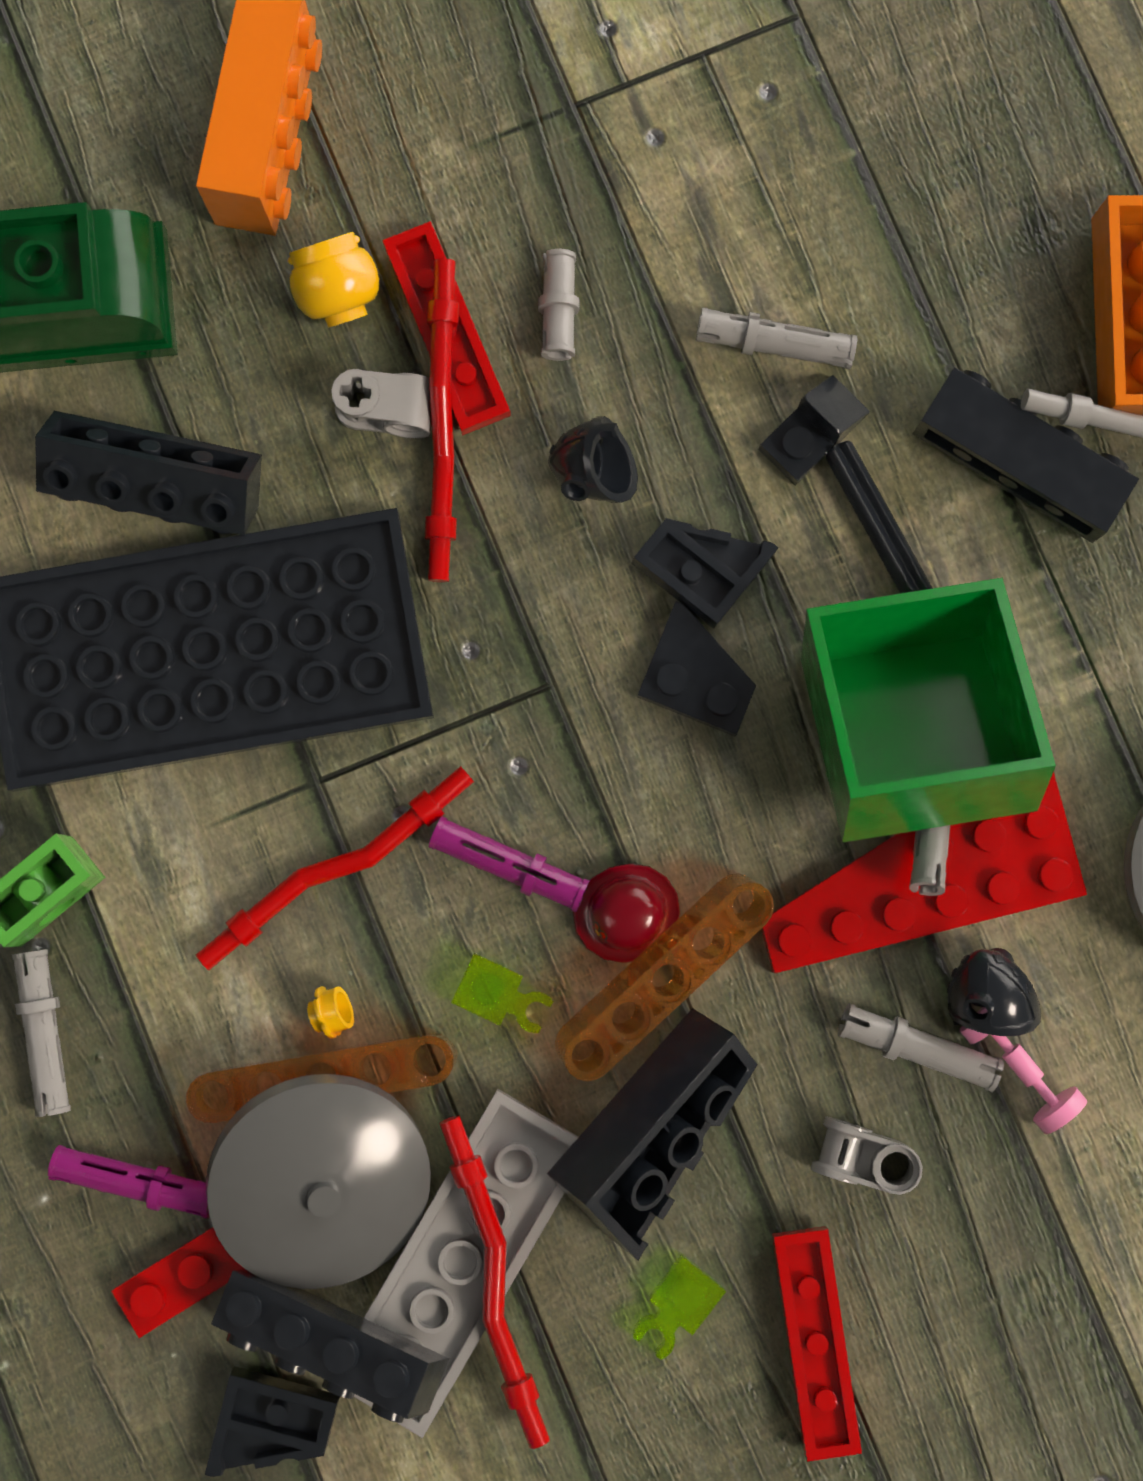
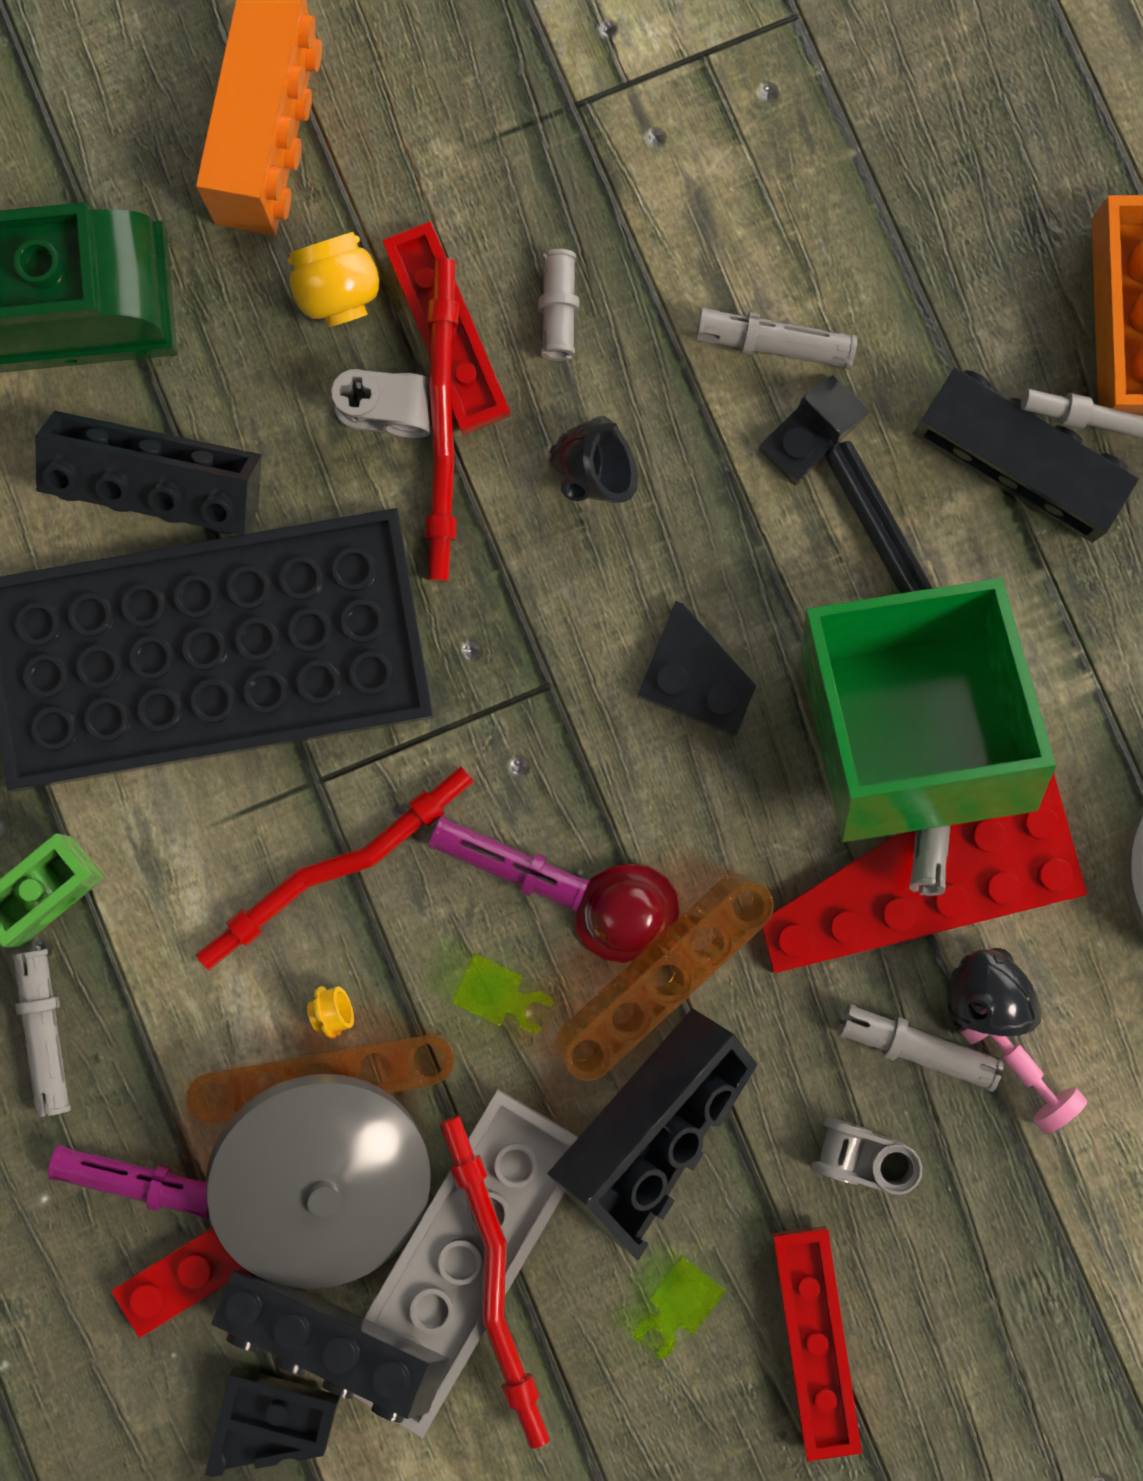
(702, 566): black wing -> none

